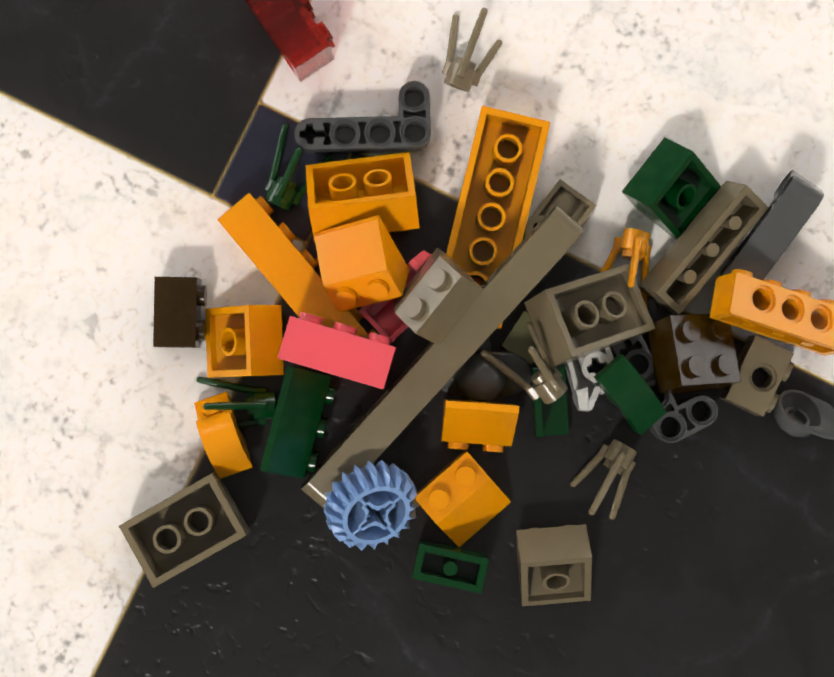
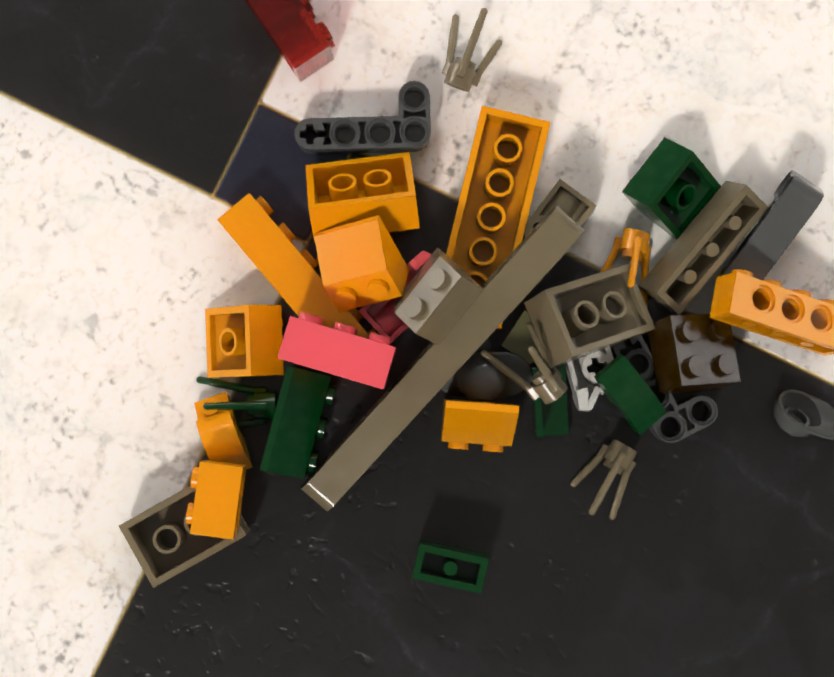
(179, 312): dark brown brick -> none
(217, 499): none -> light orange brick
(282, 190): dark green plant -> none
(371, 505): light blue gear -> none
(461, 498): light orange slope -> none
(554, 565): dark tan slope -> none
(777, 366): dark tan brick -> none

